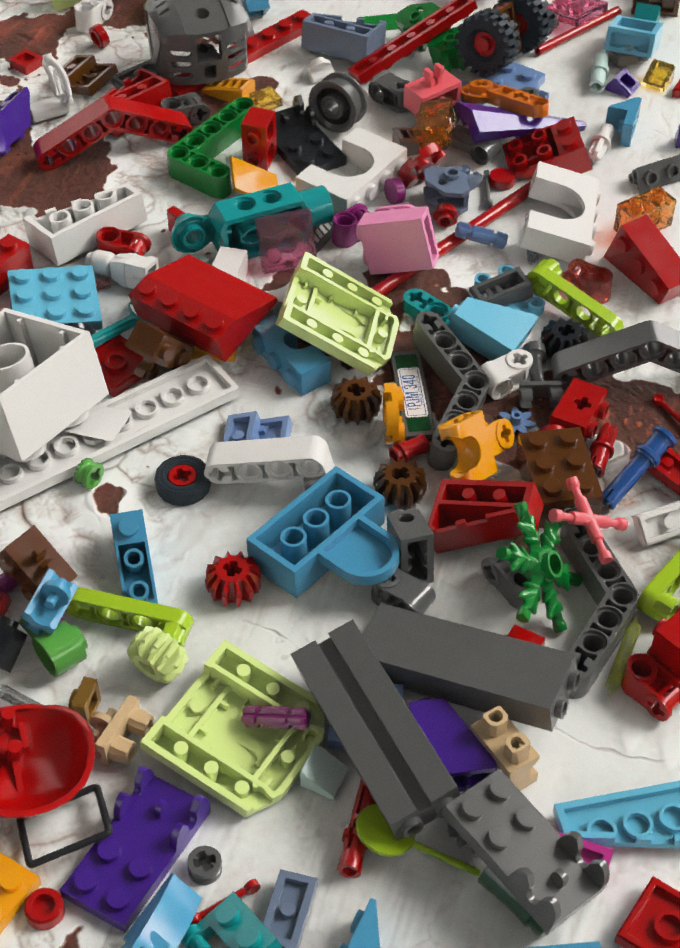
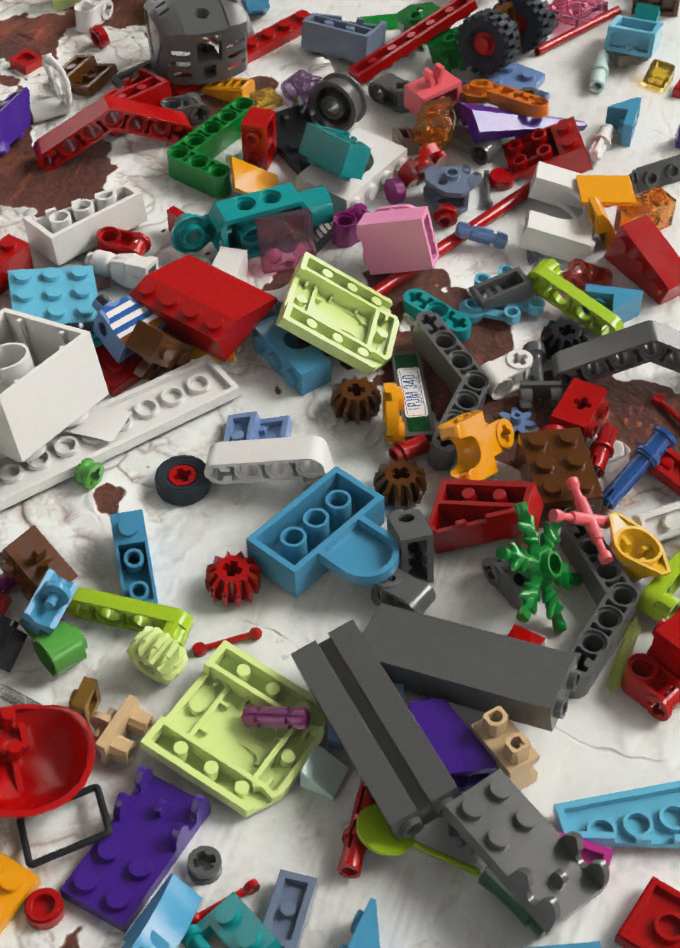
(116, 322): none -> torso
(200, 648): none -> red hinge
(299, 83): none -> clear purple piece
(334, 151): none -> teal wedge
(490, 327): medium azure slope -> none
(600, 221): none -> light orange slope
(608, 189): none -> light orange piece
(620, 301): none -> dark azure slope
(623, 84): dark purple slope -> none
(636, 549): none -> yellow hat

